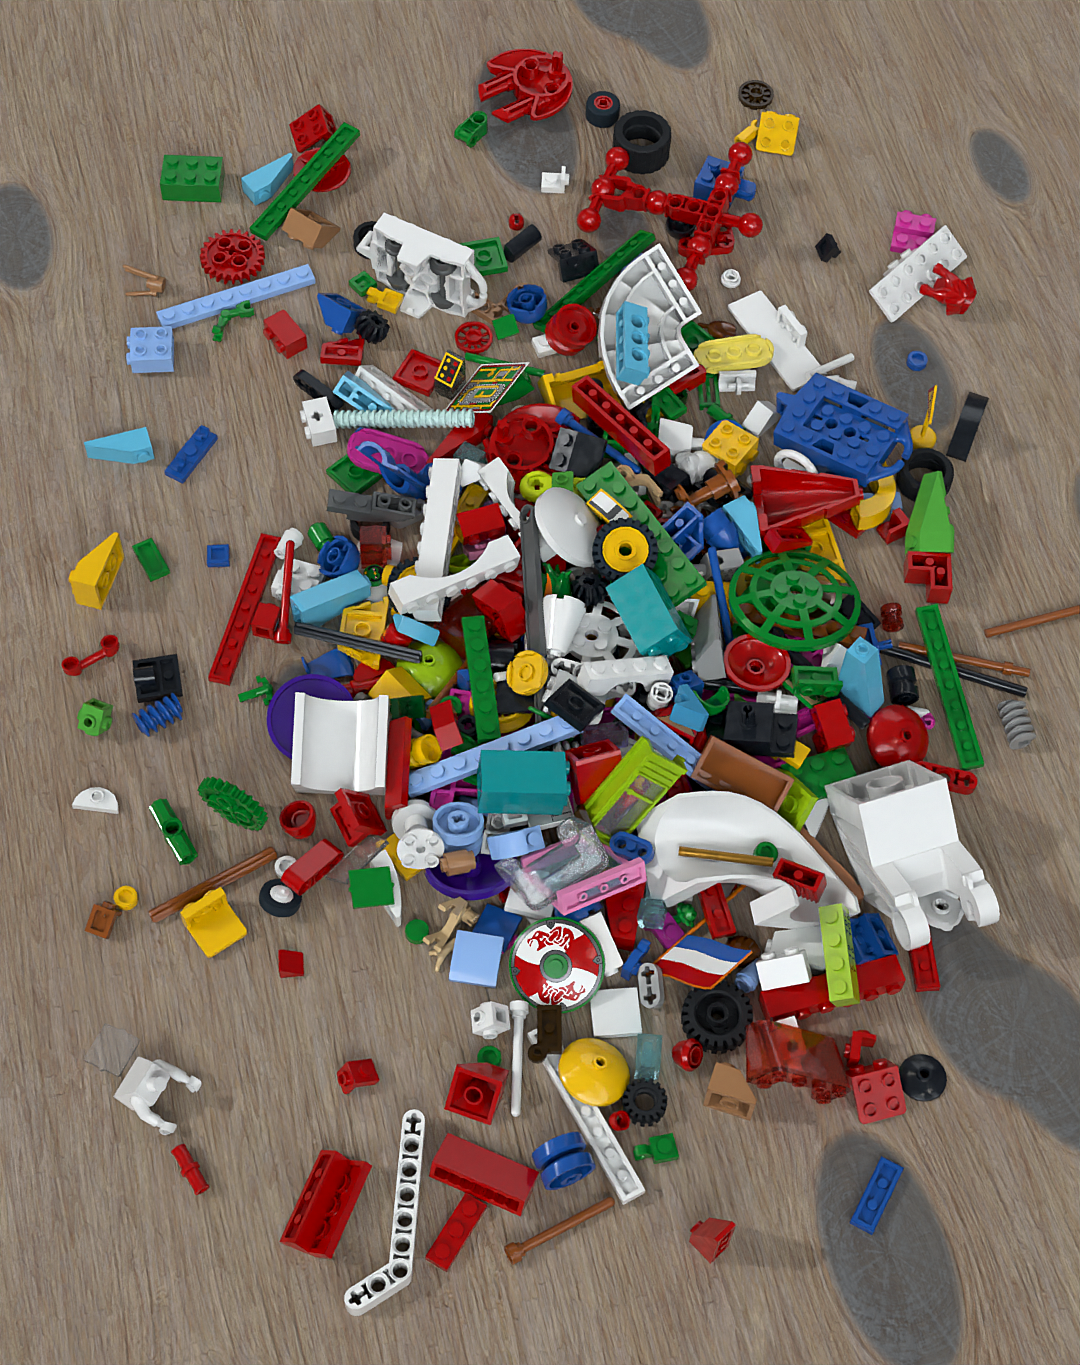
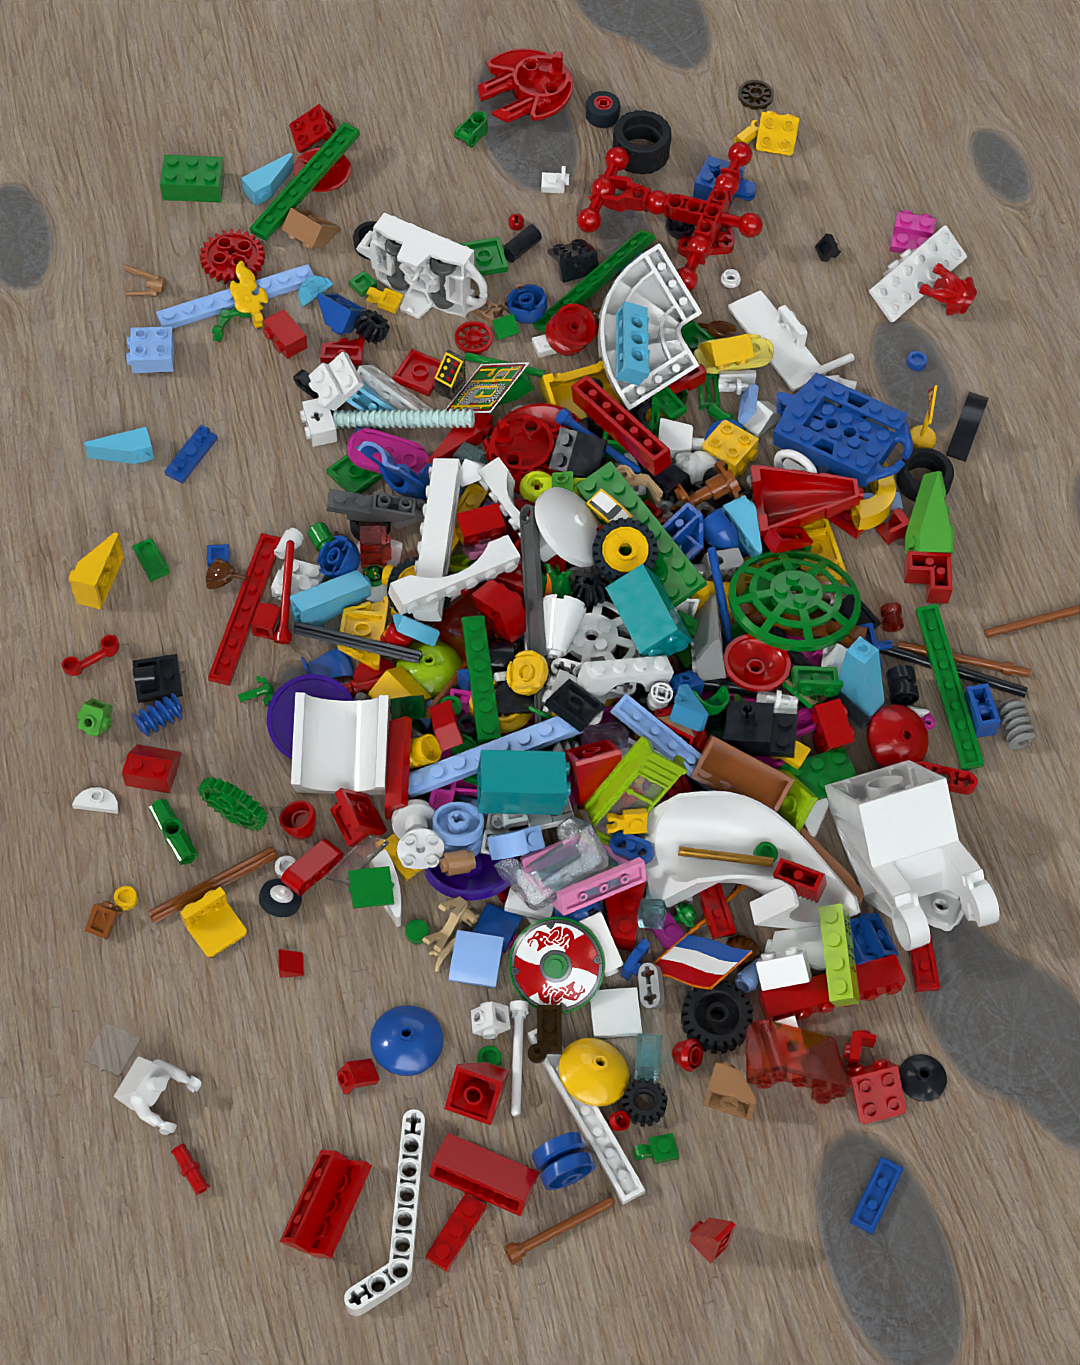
(151, 768): none -> red slope
(220, 574): none -> reddish brown piece
(242, 294): none -> yellow piece
(311, 287): none -> medium azure tile
(335, 382): none -> white plate
(406, 1054): none -> blue dish
(631, 822): none -> yellow plate
(727, 351): none -> yellow slope
(748, 404): none -> light blue tile
(982, 710): none -> blue brick

